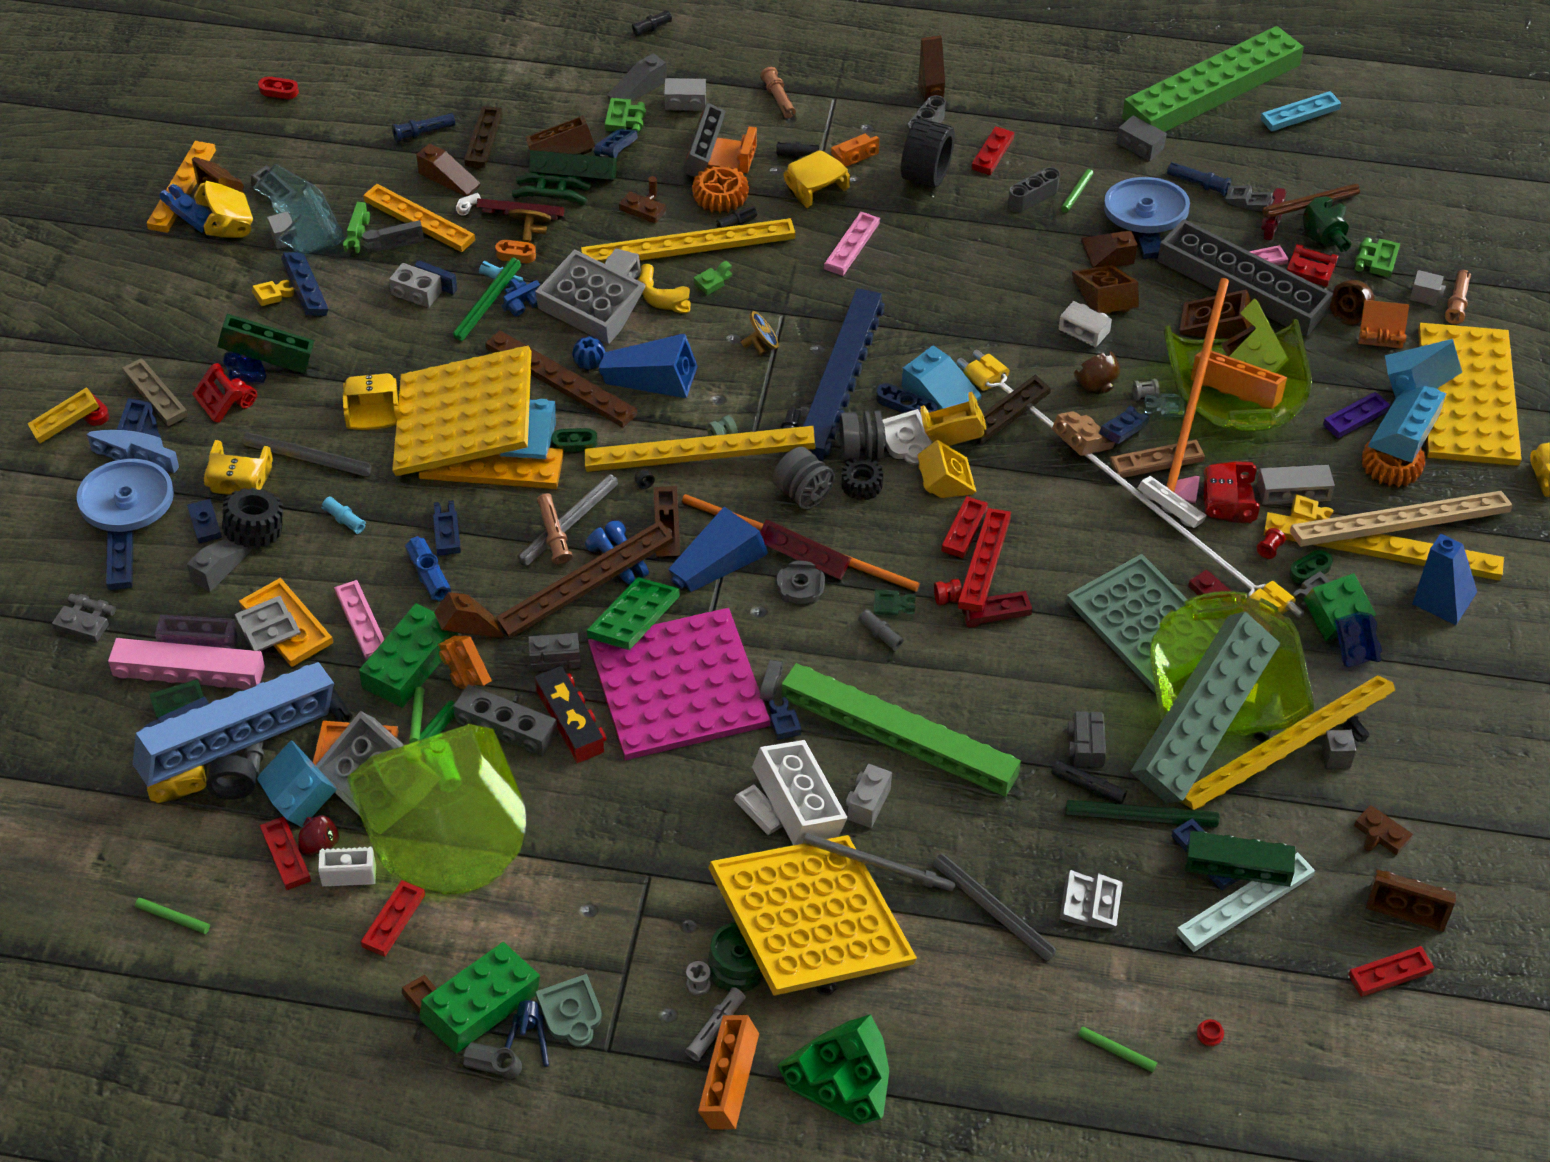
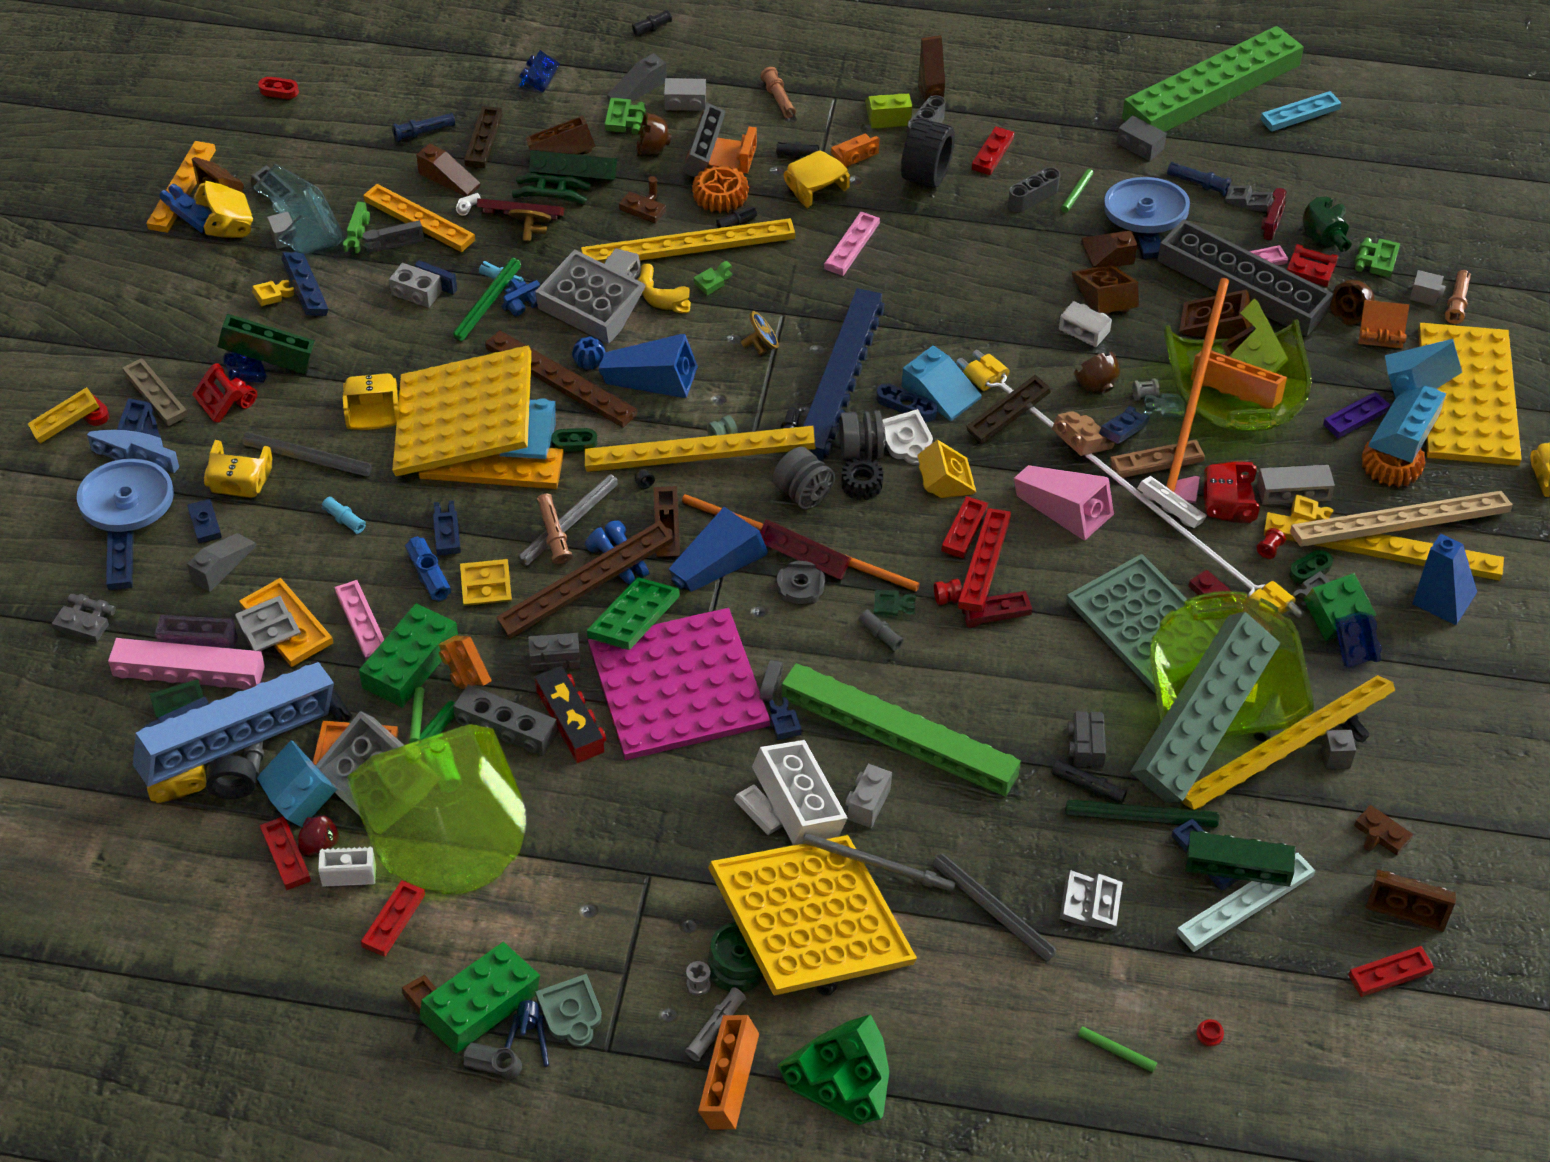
(172, 915): bright green bar -> none
(252, 517): black tyre -> none
(465, 615): reddish brown slope -> none
(485, 582): none -> yellow slope
(515, 249): orange beam -> none
(539, 71): none -> clear blue bracket
(615, 143): dark blue plate -> none
(653, 135): none -> reddish brown cylinder
(889, 110): none -> lime slope
(954, 423): yellow piece -> none
(1069, 498): none -> bright pink slope
(1301, 203): reddish brown axle -> none

